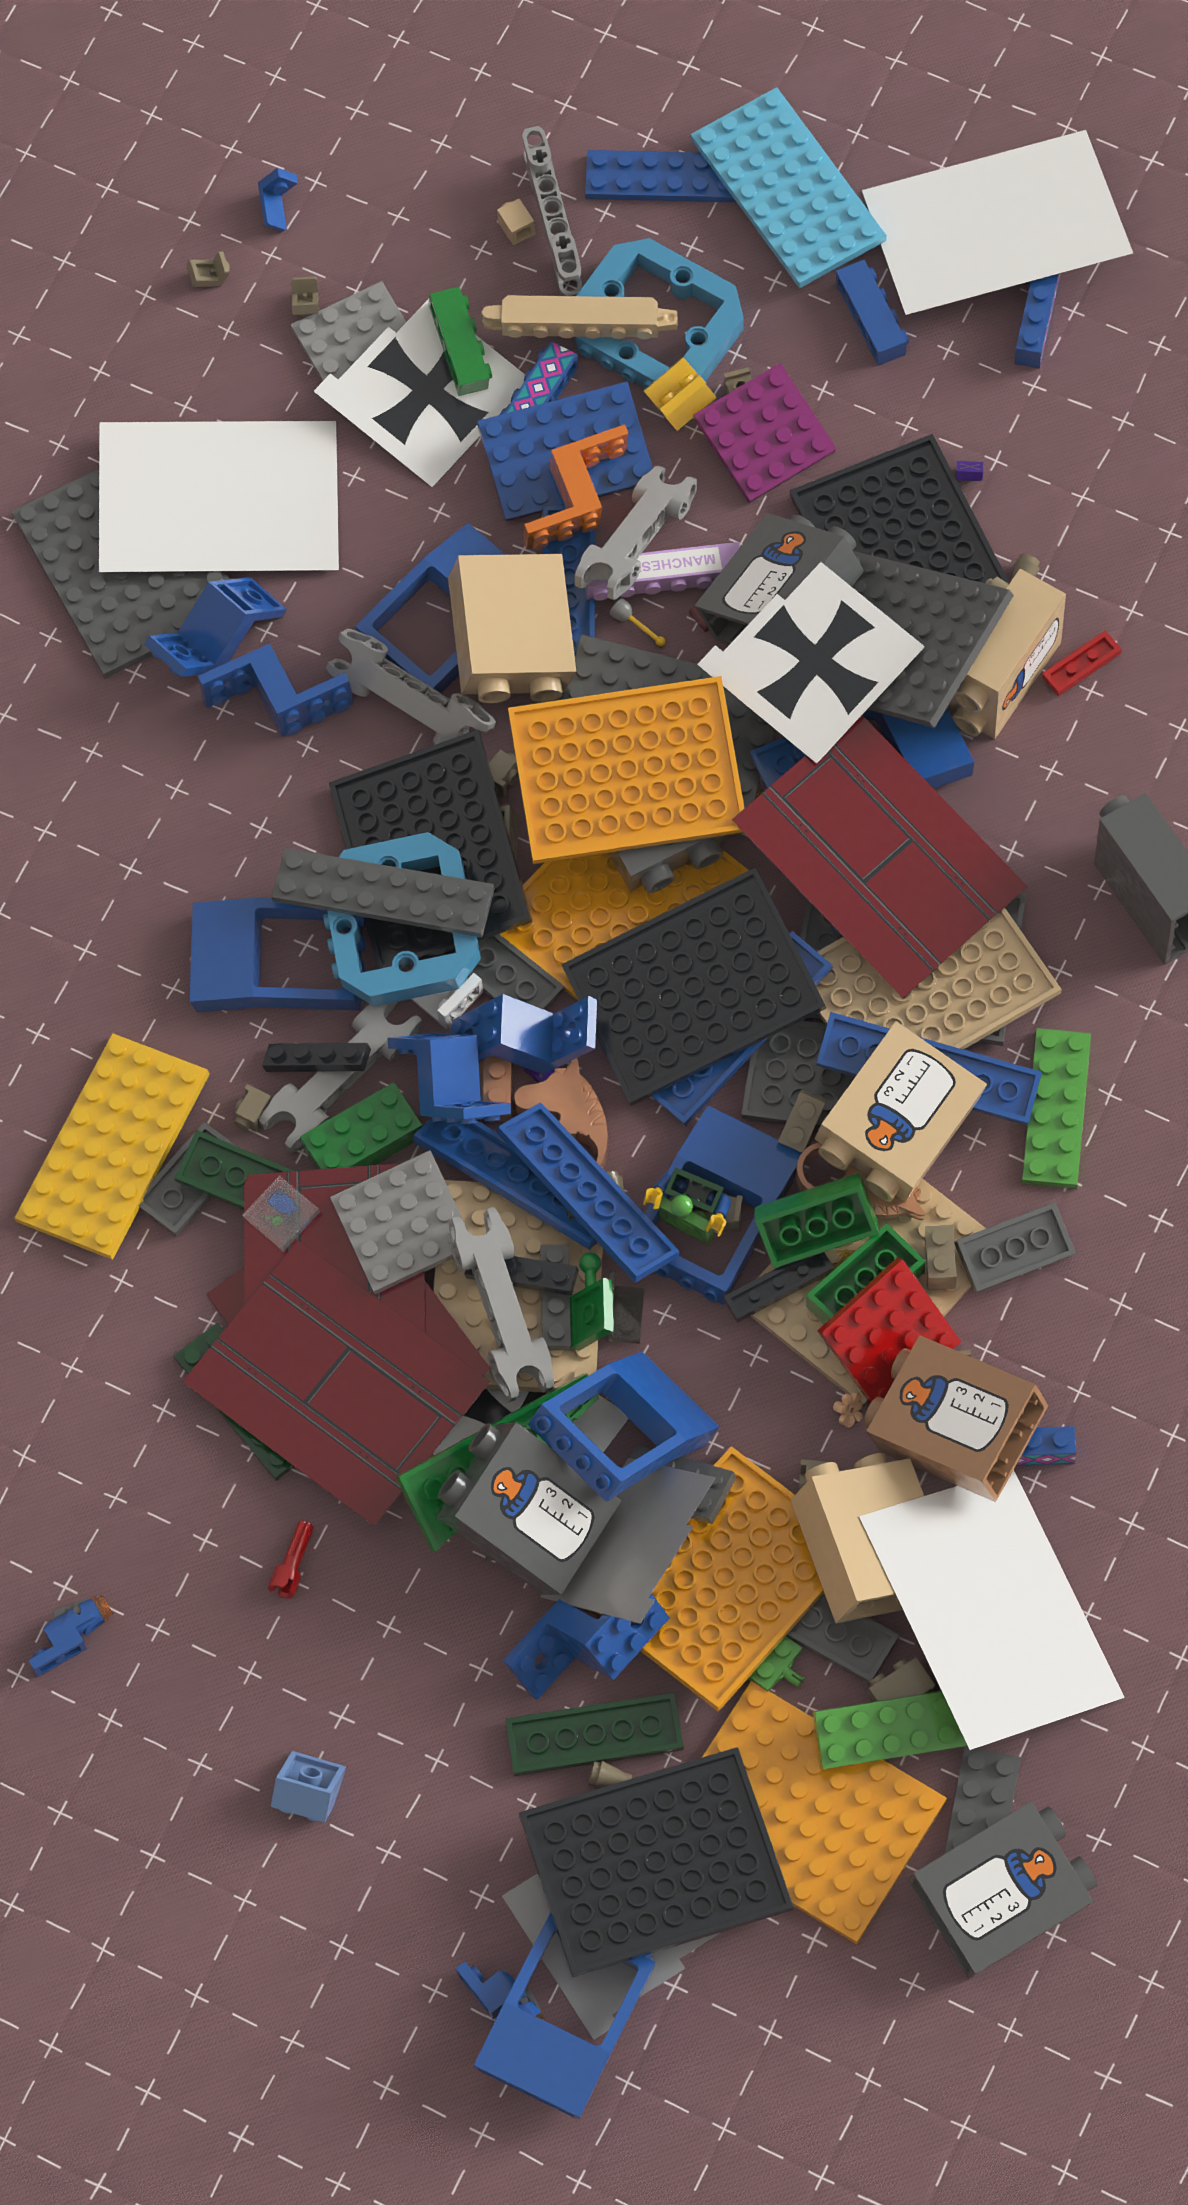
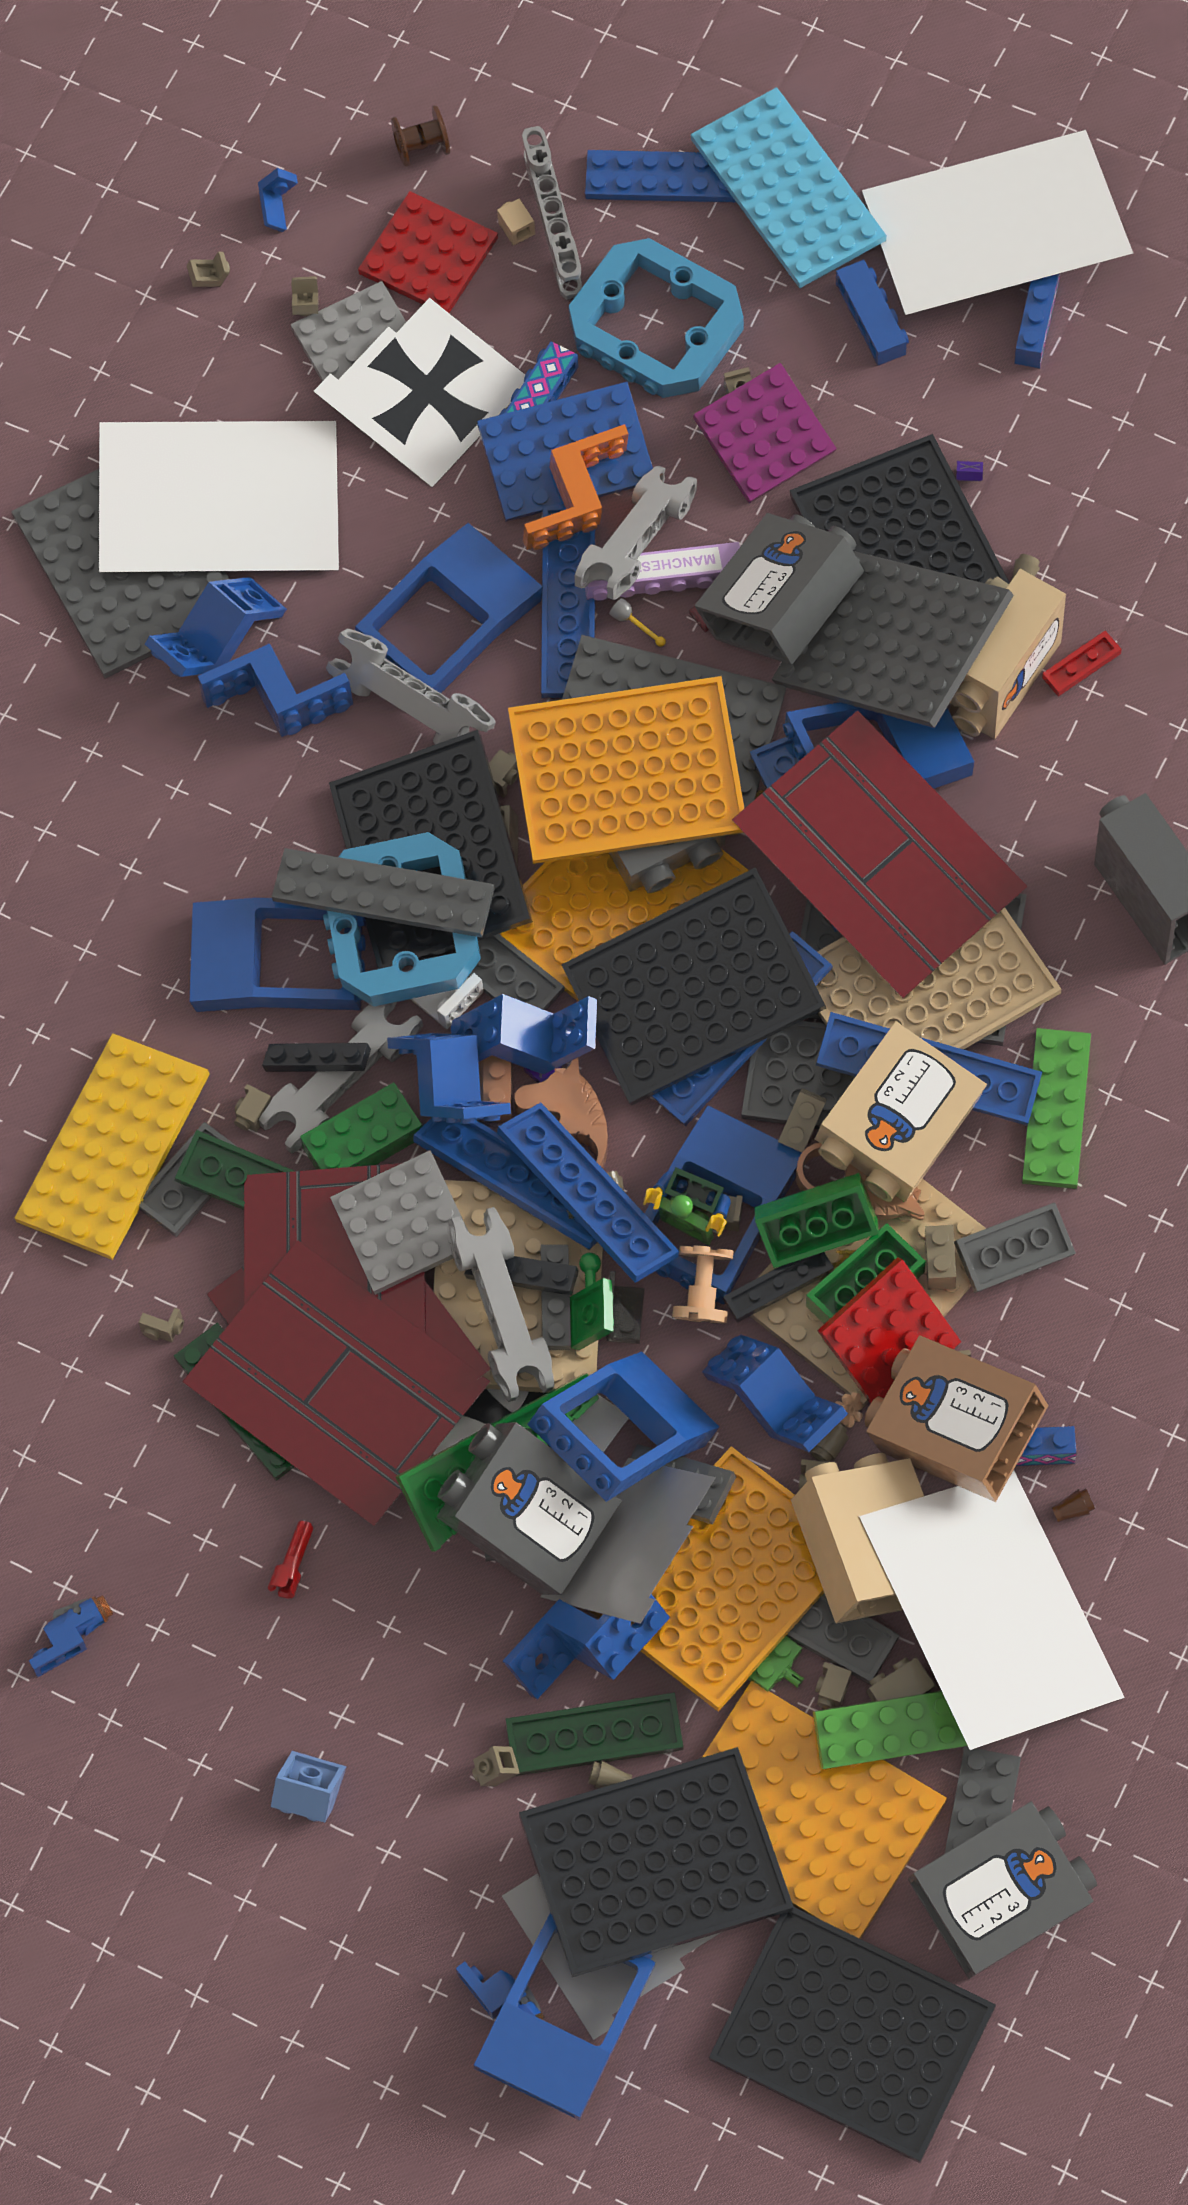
(157, 1328): none -> dark tan bracket
(281, 1213): clear tile -> none
(420, 136): none -> reddish brown hose
(428, 252): none -> red plate
(459, 341): green brick -> none
(489, 1769): none -> dark tan brick
(512, 626): tan brick -> none
(579, 317): tan hinge -> none
(679, 393): yellow bracket -> none
(701, 1295): none -> light nougat piece
(774, 1392): none -> blue bracket
(814, 661): white sticker -> none
(831, 1444): none -> dark tan brick
(833, 1686): none -> dark tan brick
(852, 2033): none -> black plate
(1074, 1506): none -> reddish brown cone

